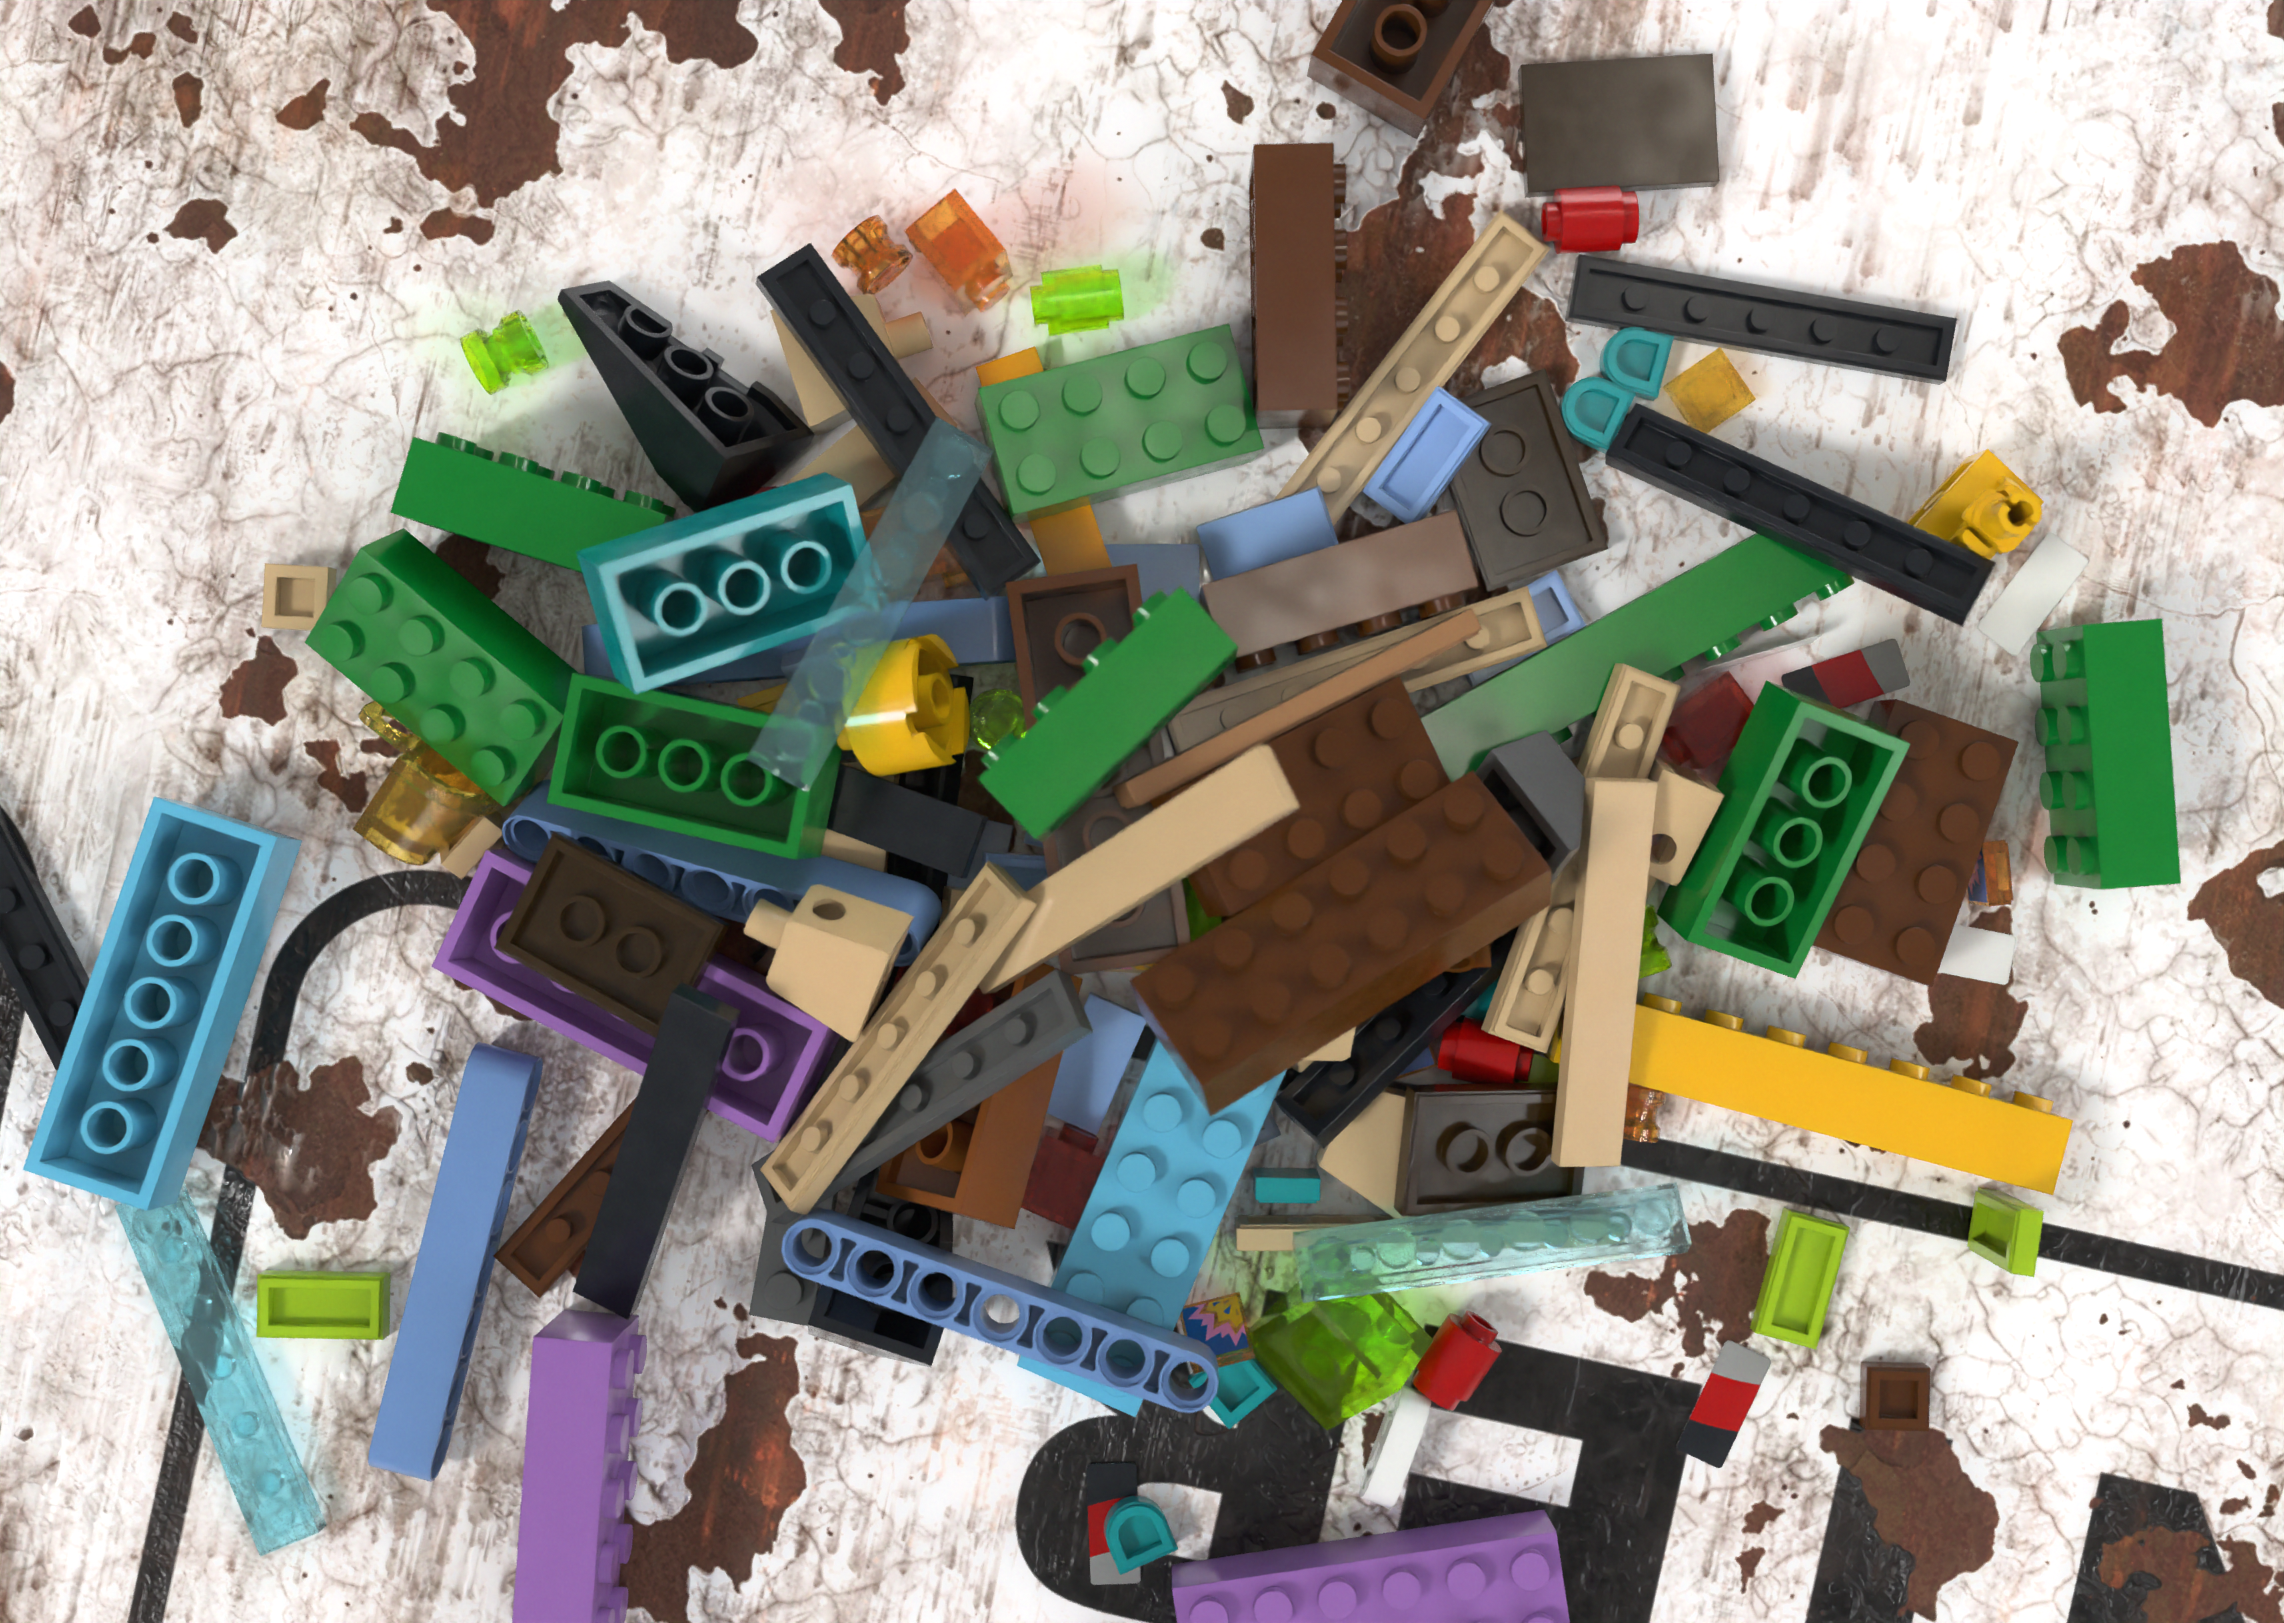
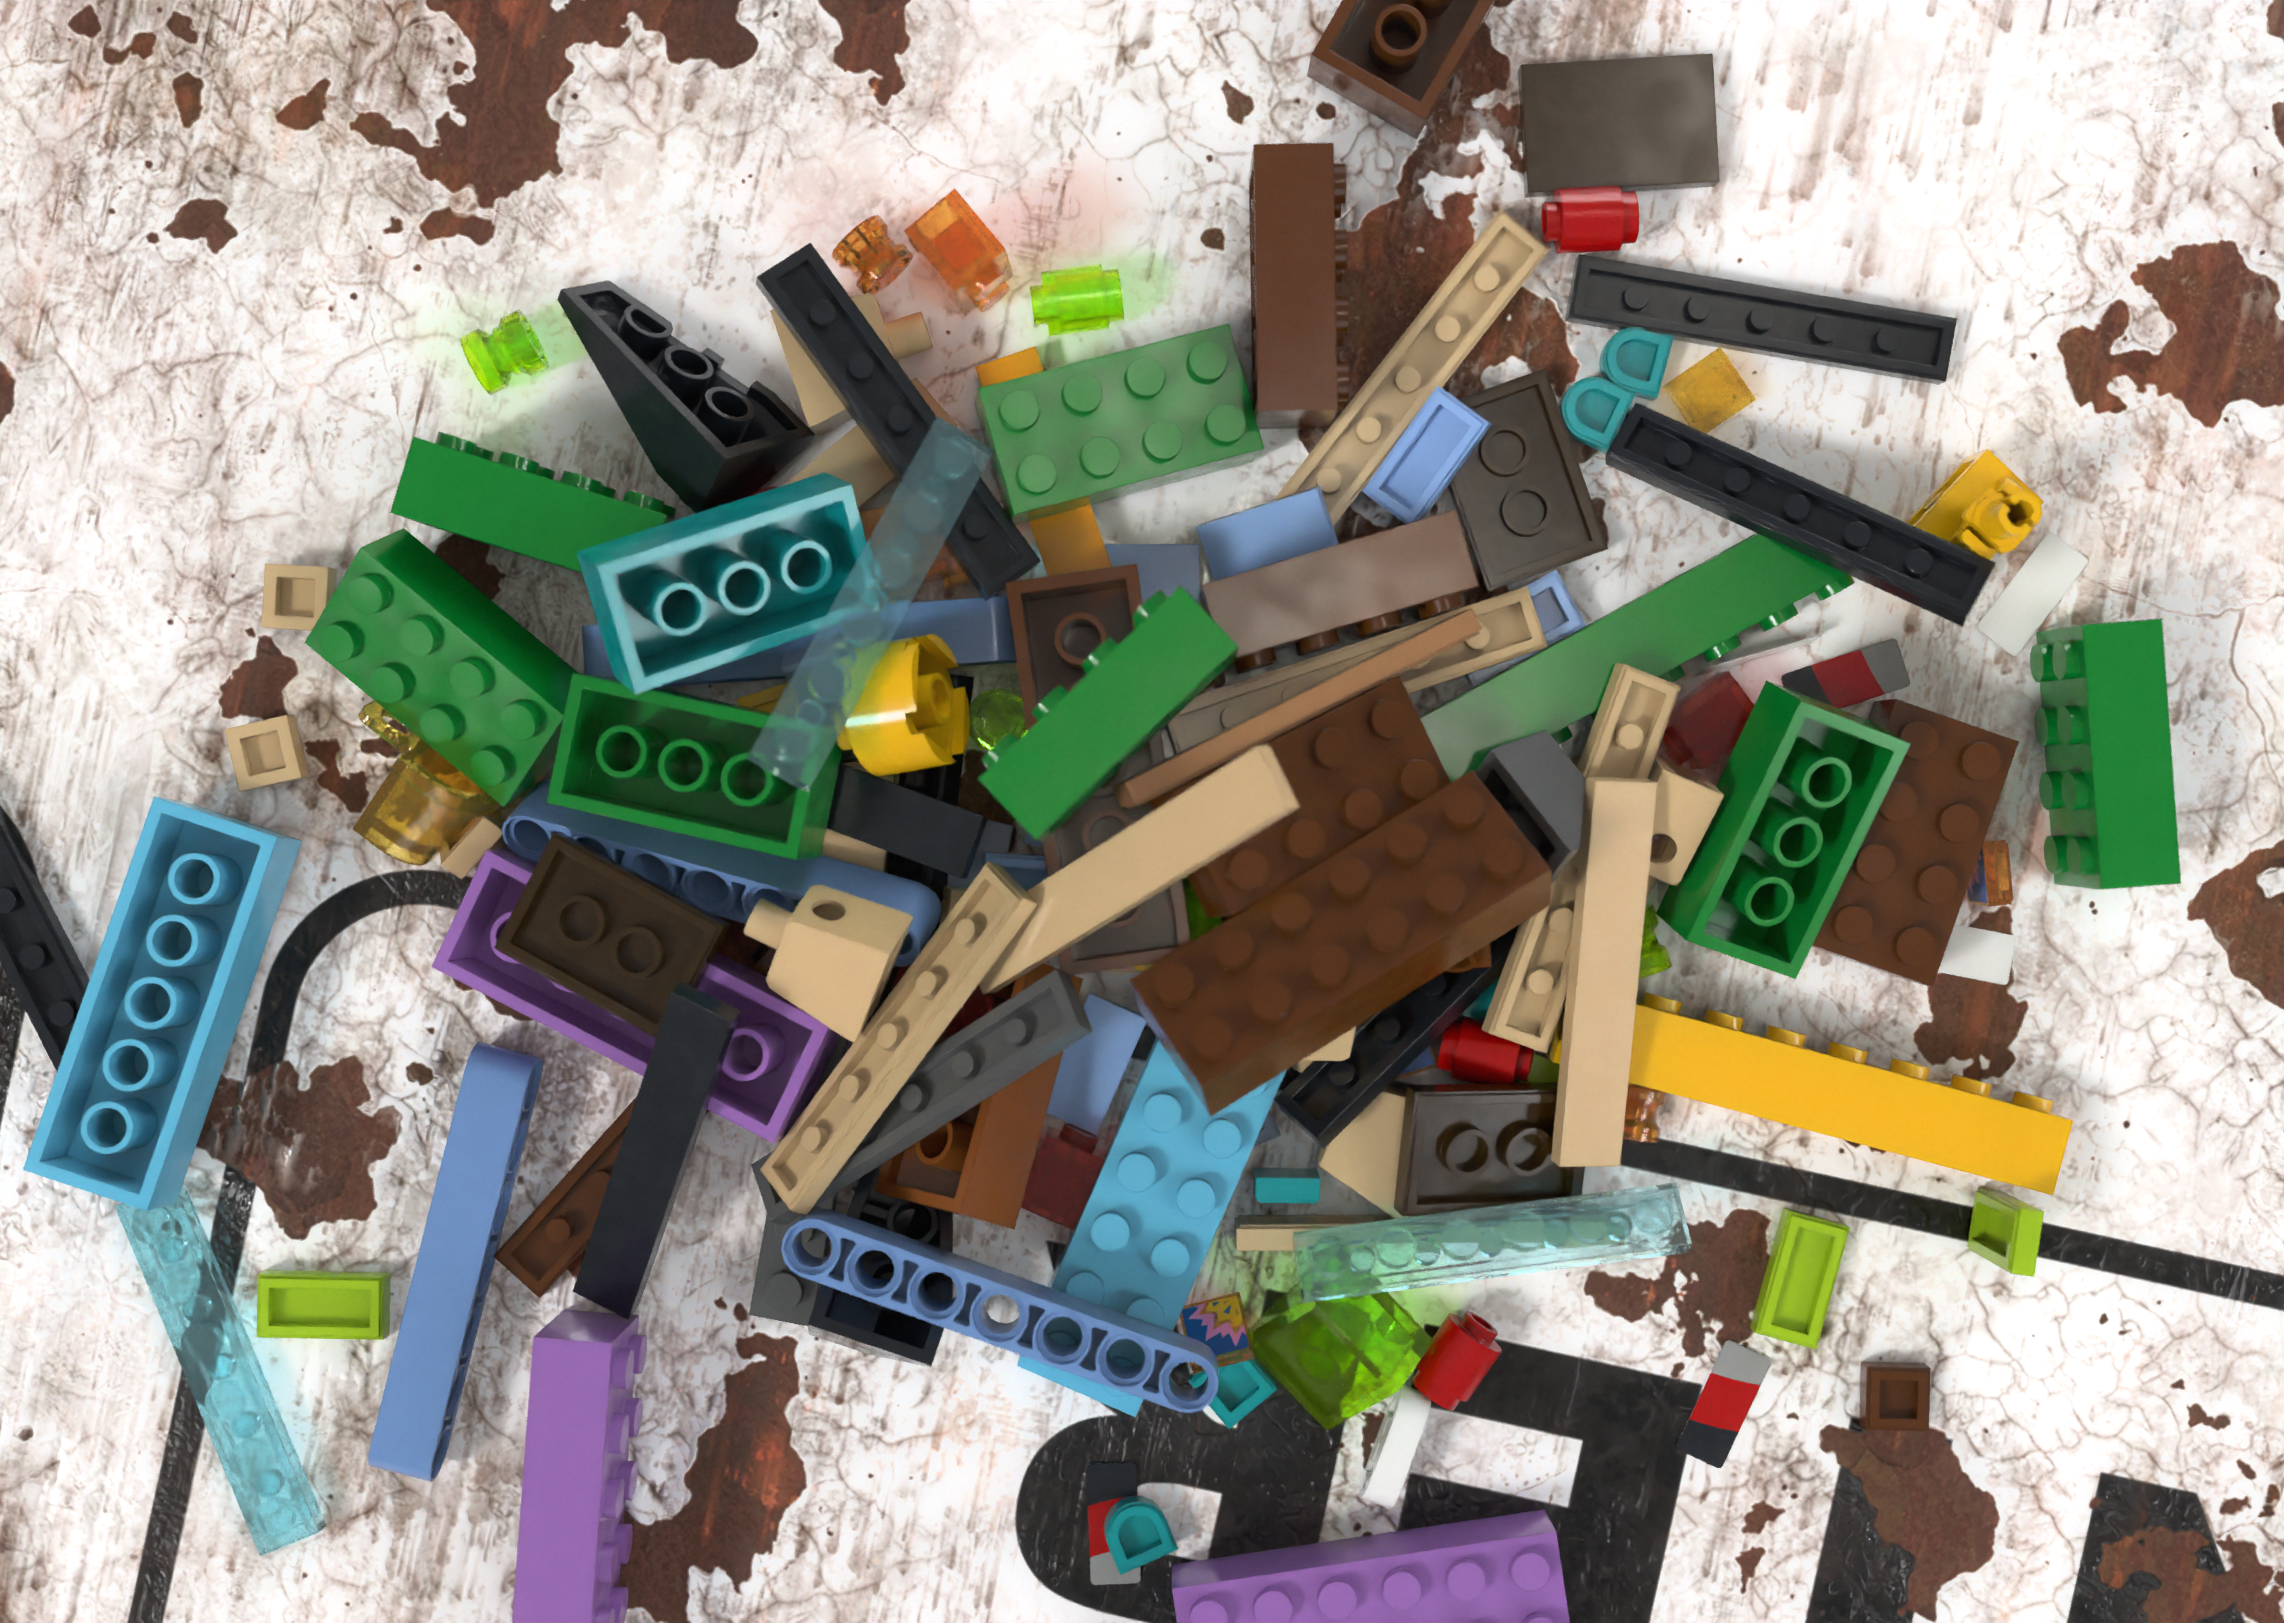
(266, 753): none -> tan plate

